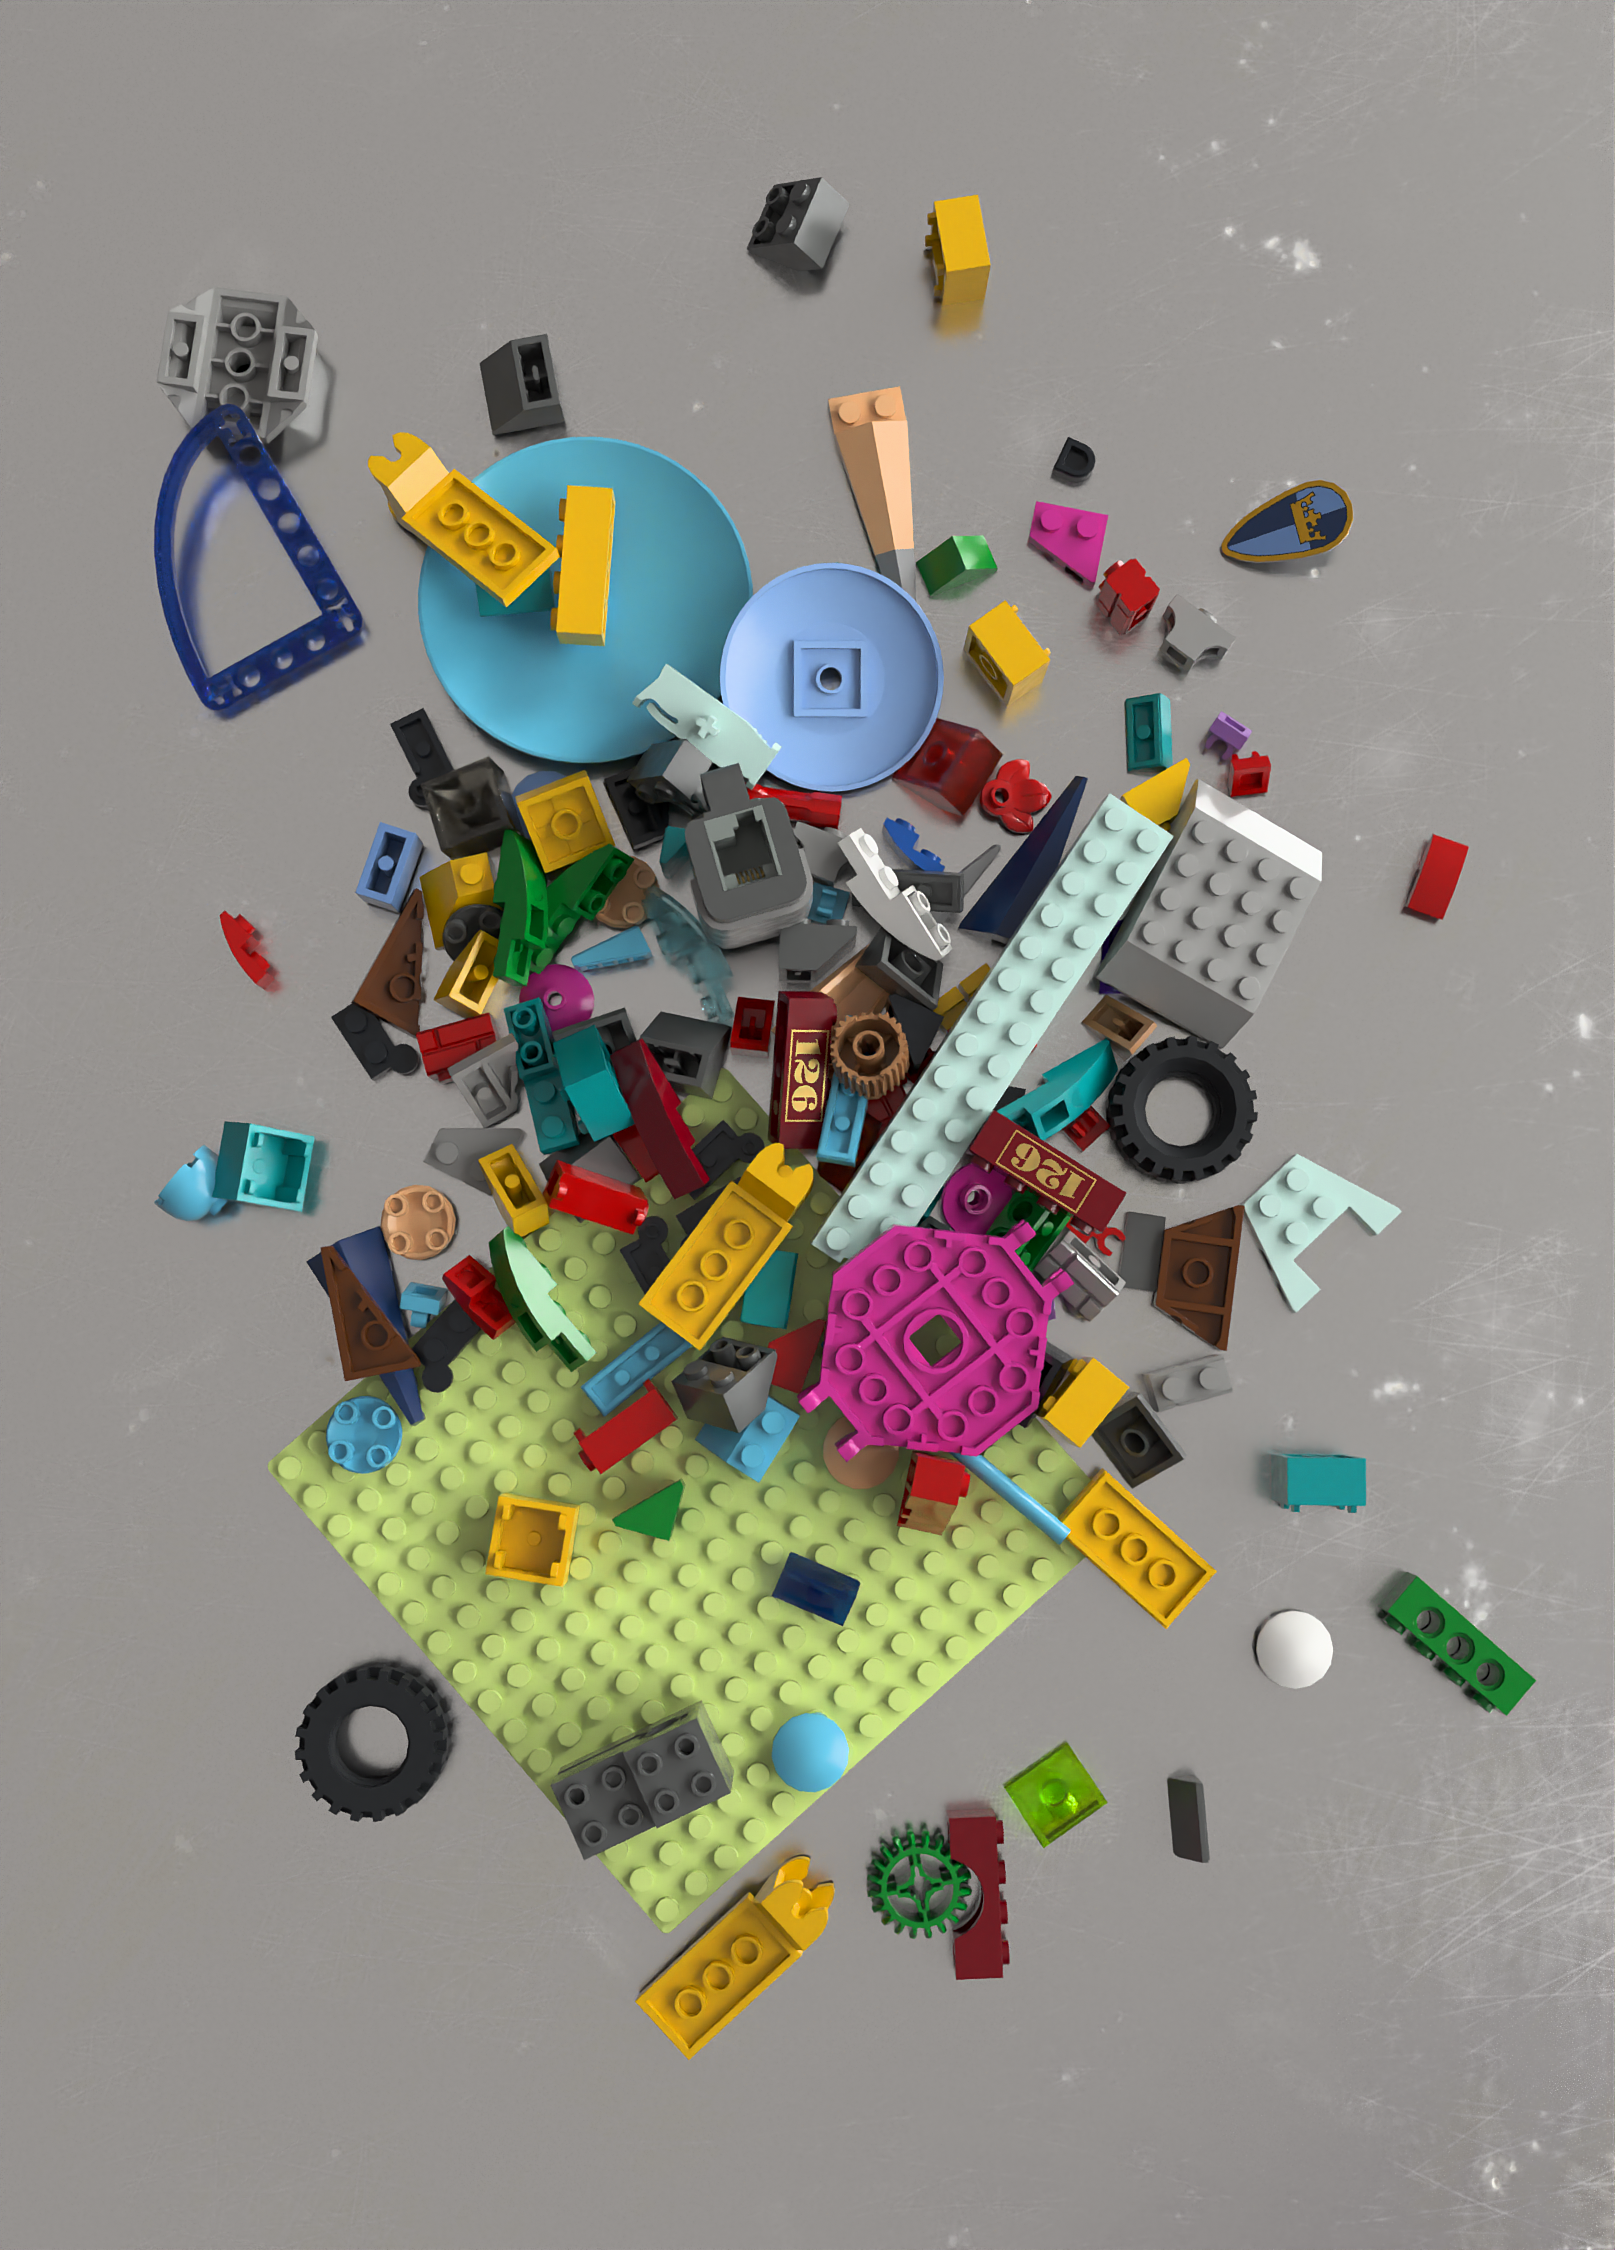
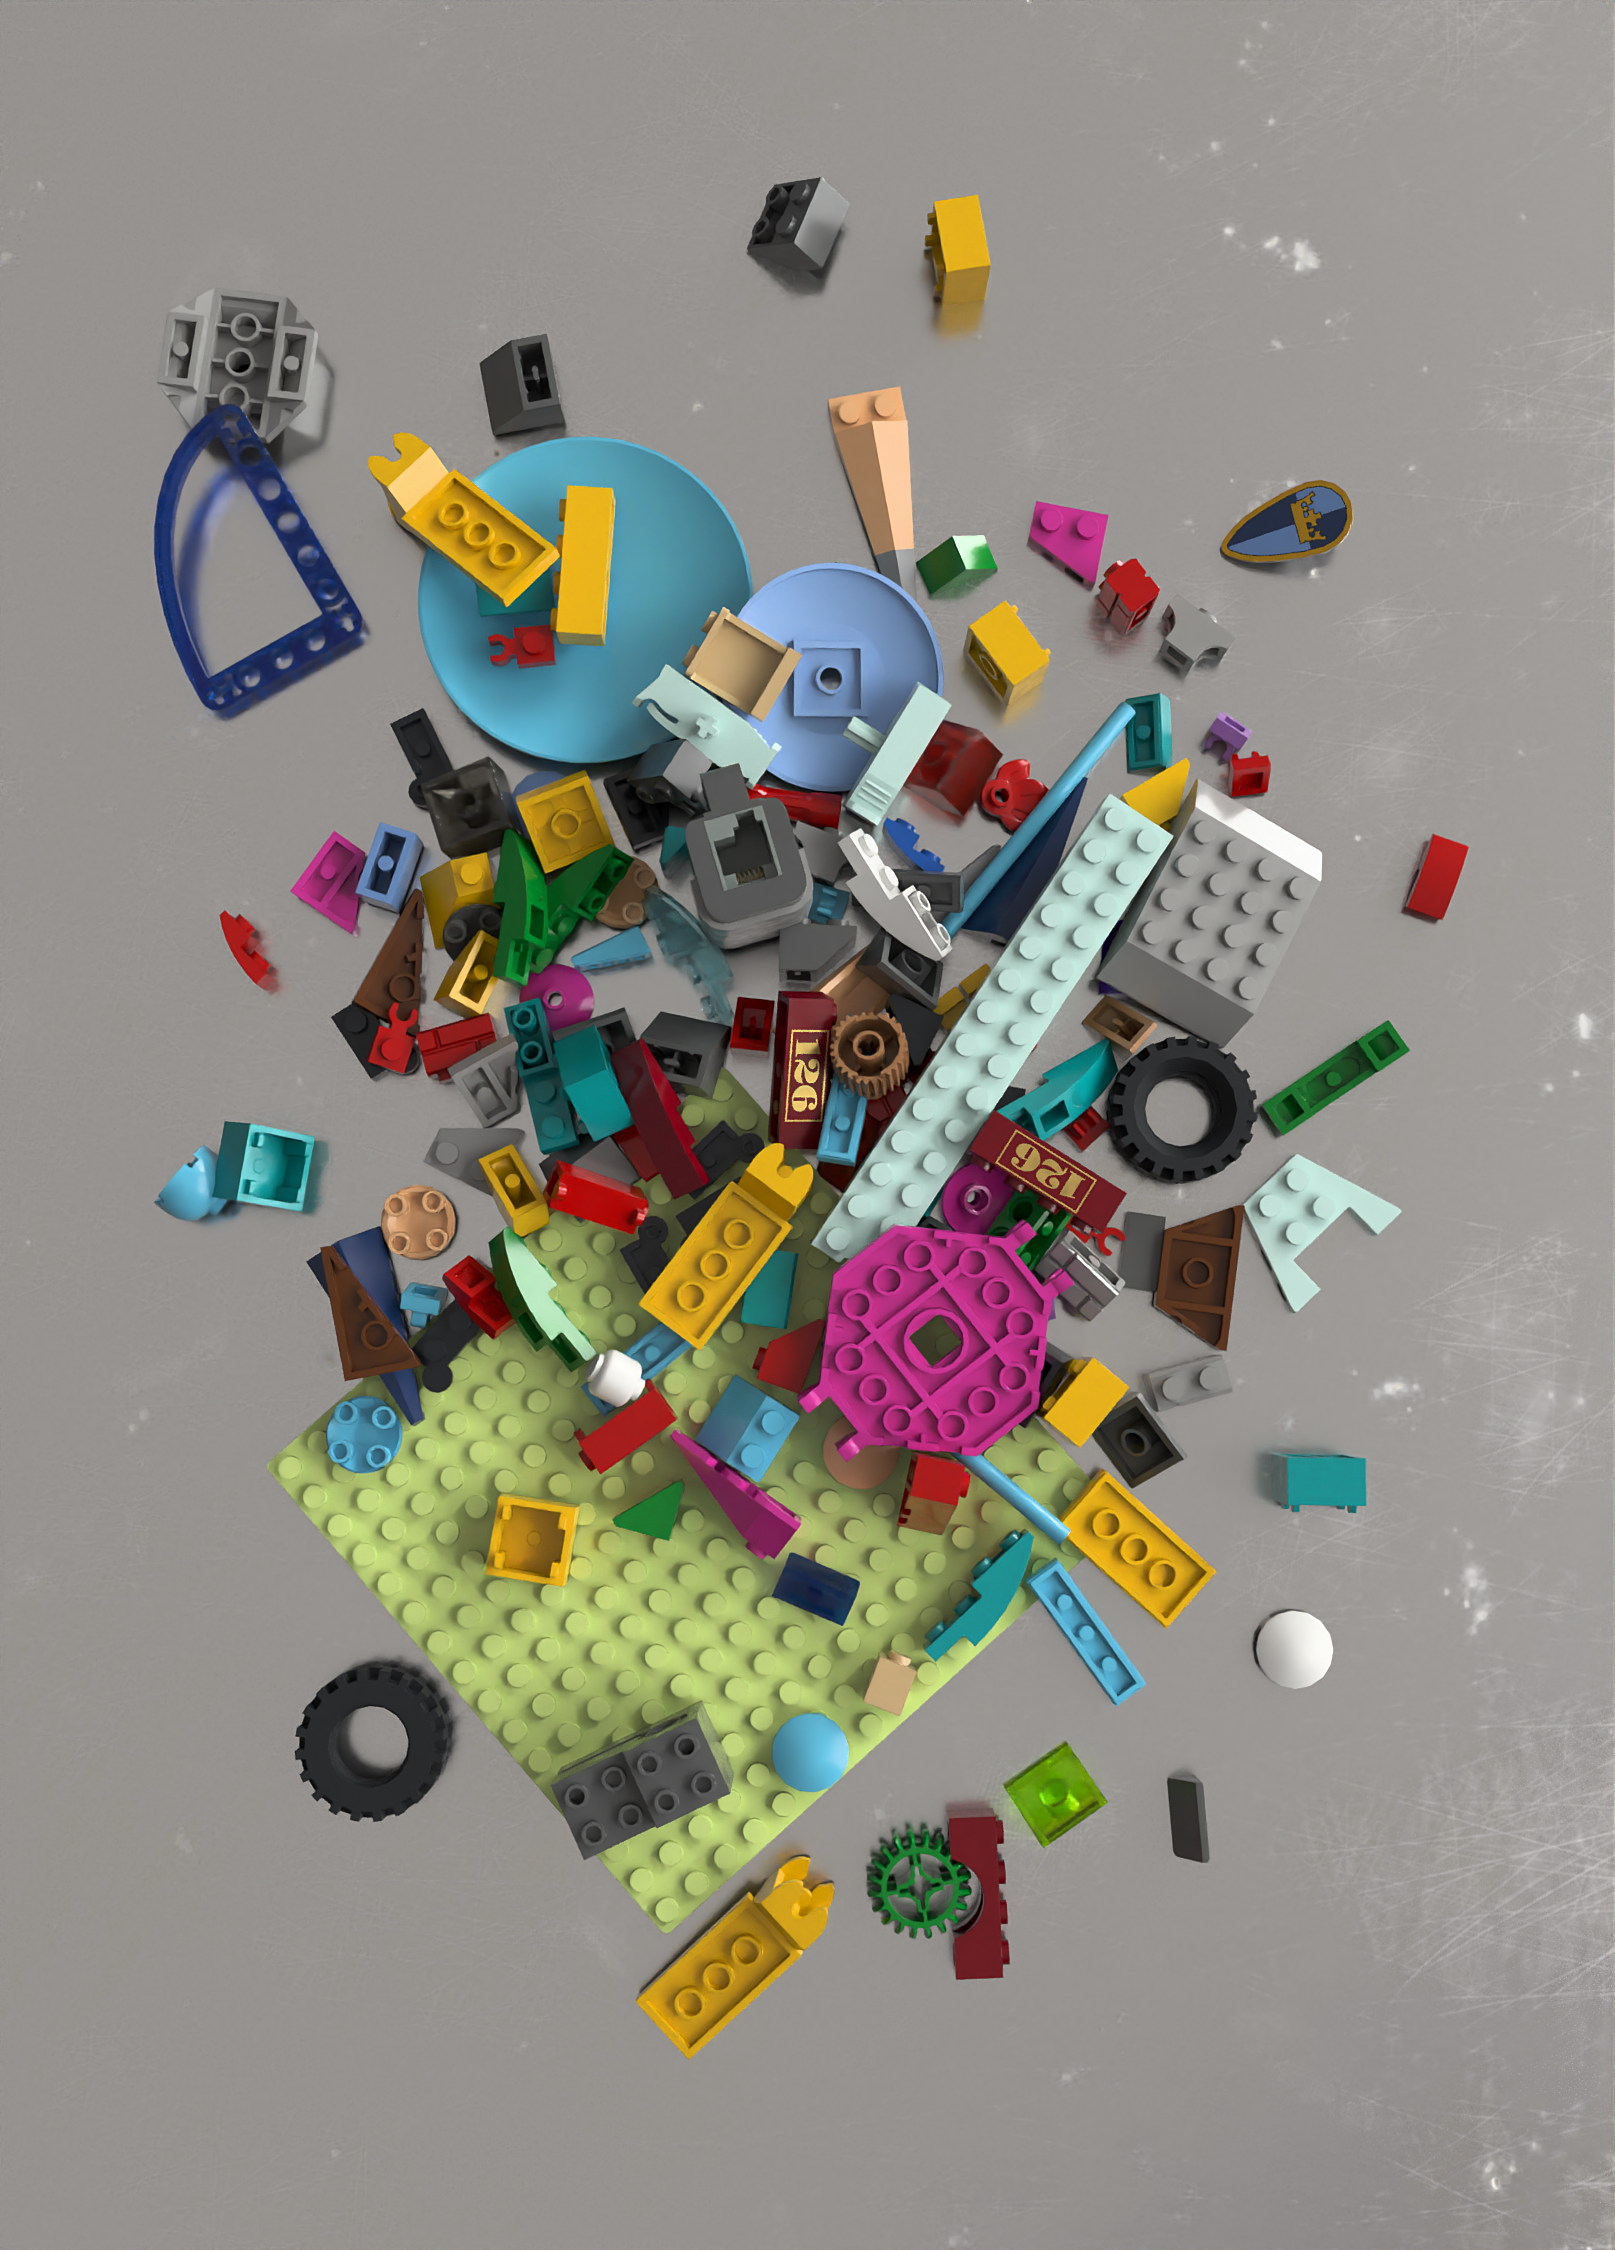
(332, 881): none -> dark pink wing
(391, 1045): none -> red plate
(531, 646): none -> red plate
(614, 1378): none -> white head
(727, 1384): dark grey slope -> none
(740, 664): none -> tan panel
(752, 1511): none -> dark pink wedge
(889, 1682): none -> tan brick
(893, 752): none -> light aqua piece
(996, 1585): none -> teal slope
(1039, 816): none -> medium azure piece
(1074, 462): black tile -> none
(1085, 1631): none -> medium azure tile
(1335, 1077): none -> green slope
(1506, 1680): green brick -> none

